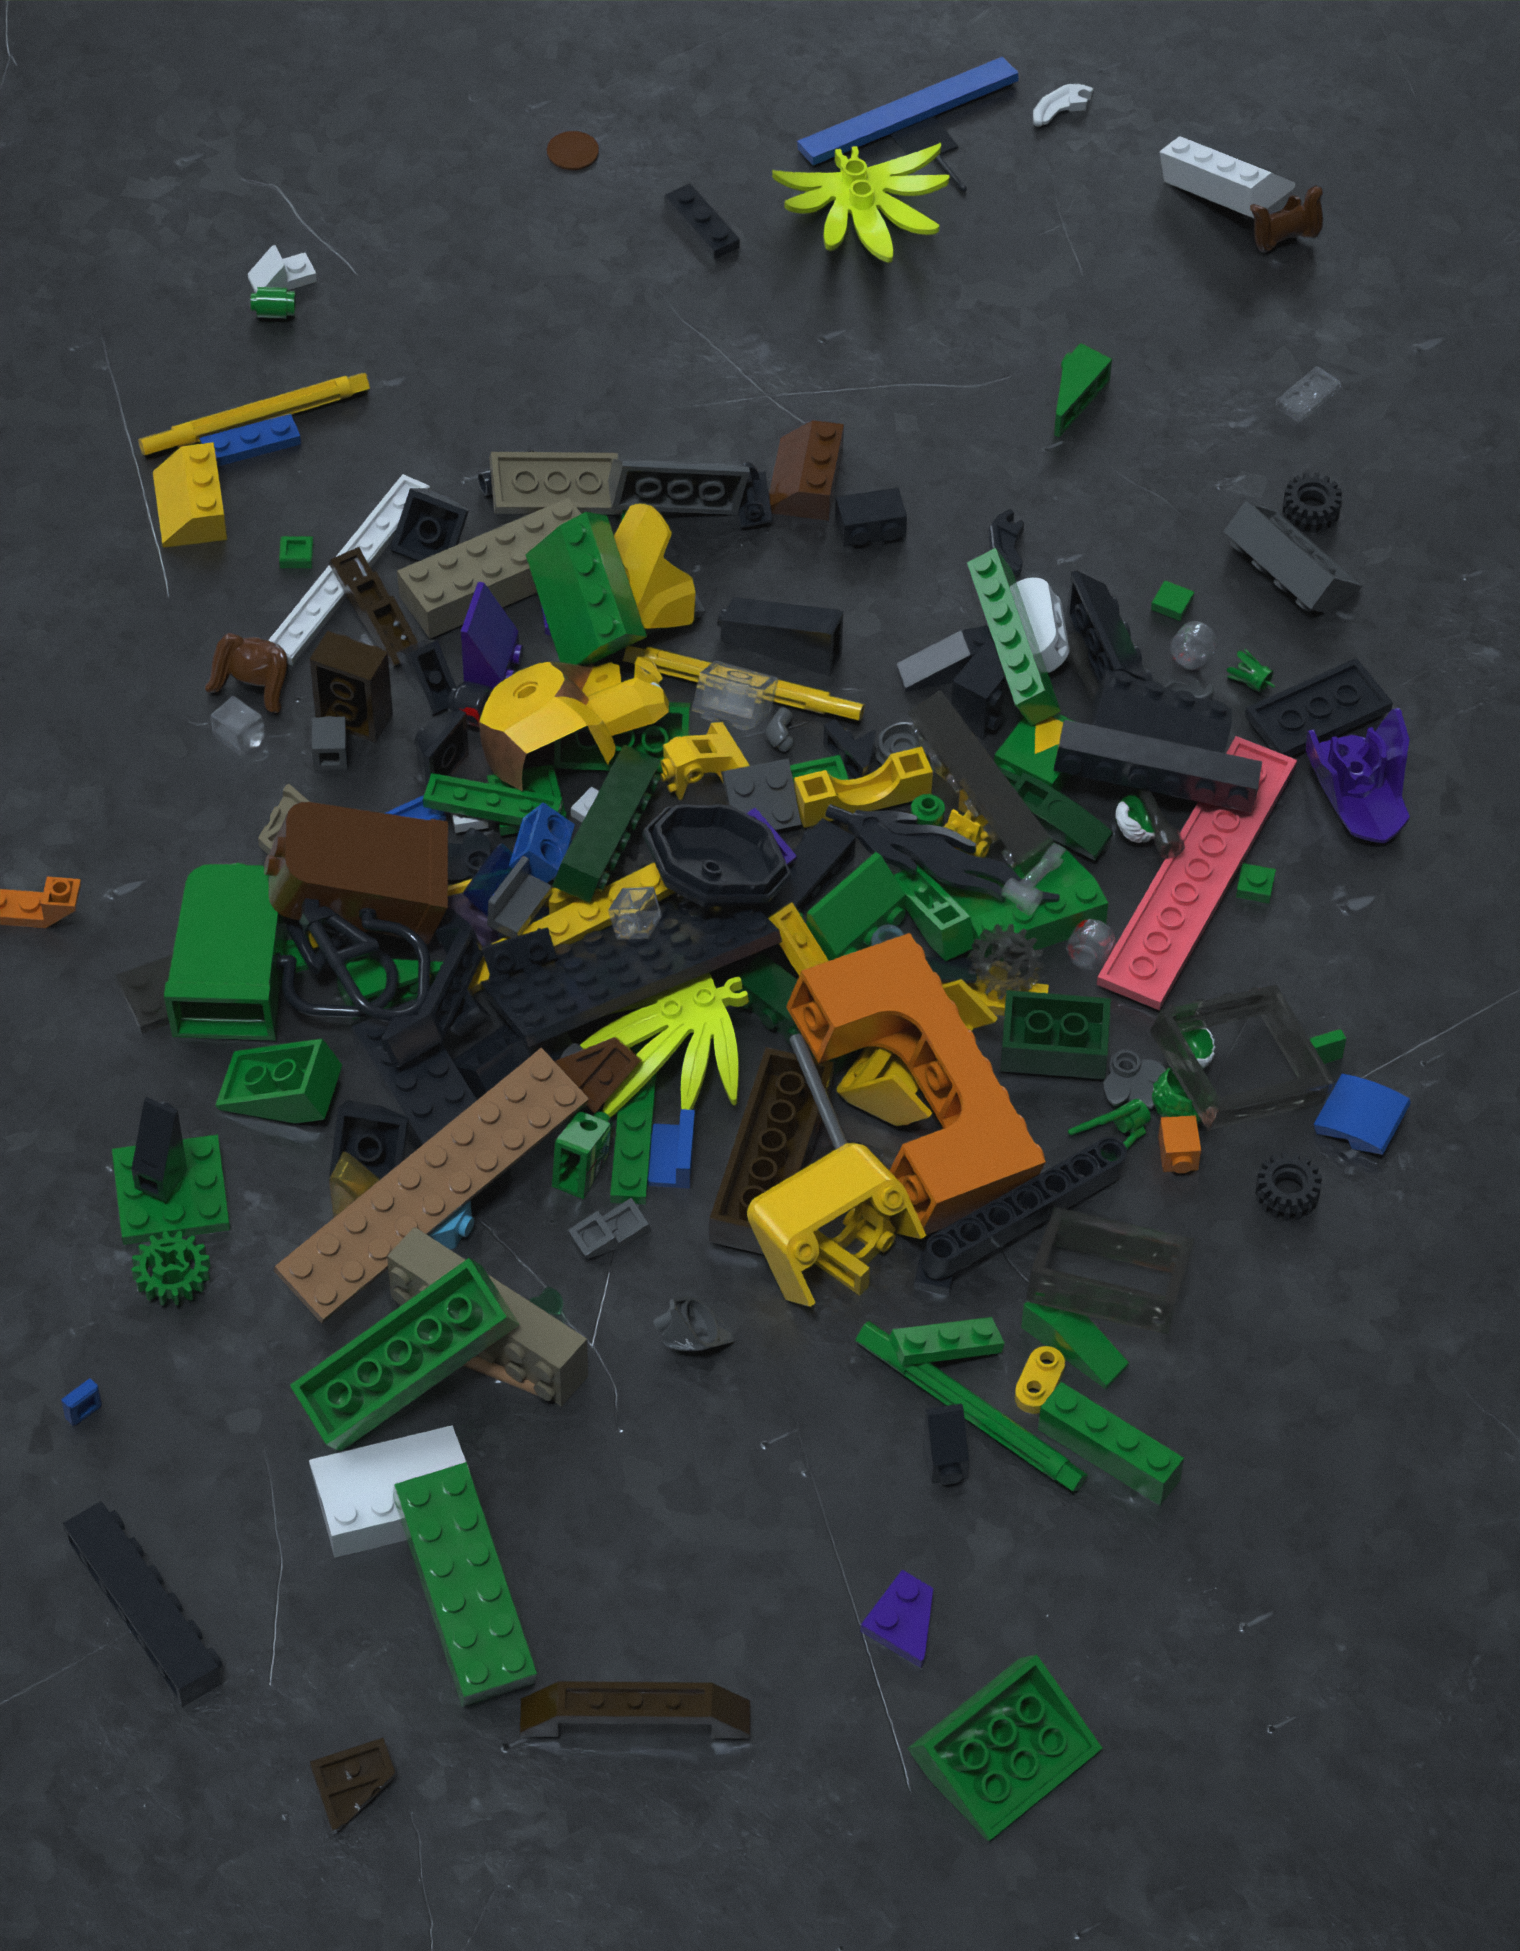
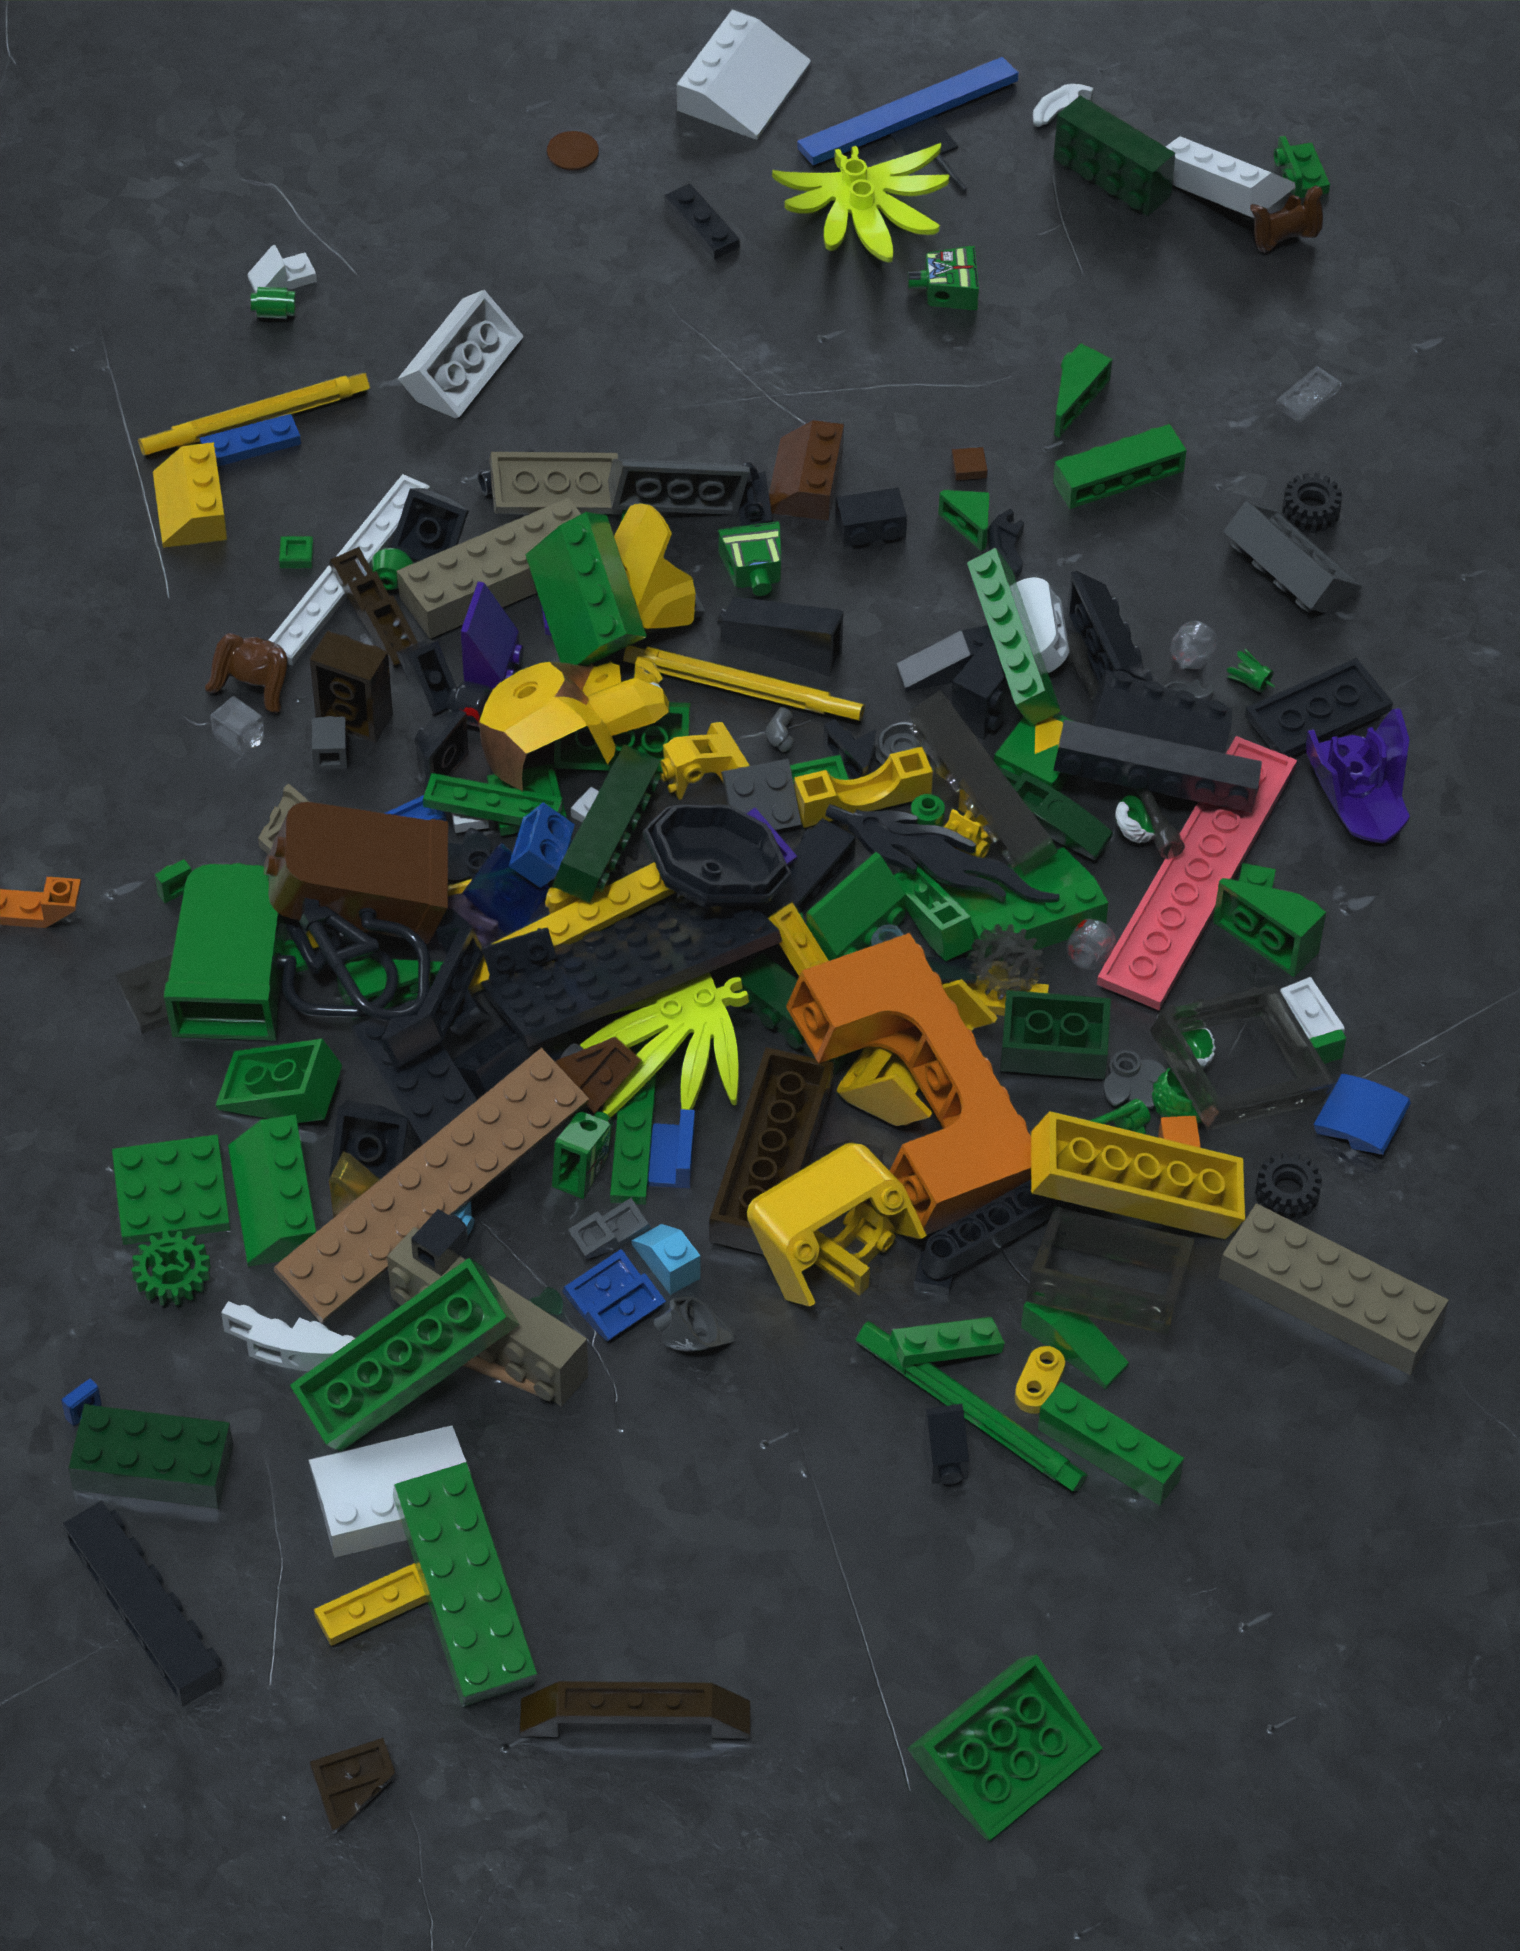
(151, 1456): none -> dark green brick
(159, 1150): black slope -> none
(172, 880): none -> green plate
(271, 1190): none -> green slope
(277, 1343): none -> white slope
(371, 1604): none -> yellow plate
(386, 564): none -> green cone
(440, 1241): none -> black brick
(461, 355): none -> white slope
(517, 900): dark grey panel -> none
(613, 1295): none -> blue slope
(635, 913): clear brick -> none
(669, 1256): none -> medium azure slope
(734, 695): clear brick -> none
(741, 76): none -> white slope
(752, 555): none -> green torso
(818, 1091): dark grey bar -> none
(902, 1618): dark purple wing -> none
(948, 278): none -> green torso
(967, 514): none -> green slope
(969, 463): none -> reddish brown tile
(1024, 892): clear brick -> none
(1114, 155): none -> dark green brick
(1119, 466): none -> green brick
(1137, 1175): none -> yellow brick
(1172, 600): green tile -> none
(1271, 922): none -> green slope
(1301, 166): none -> green bracket
(1311, 1008): none -> white plate
(1333, 1288): none -> dark tan brick

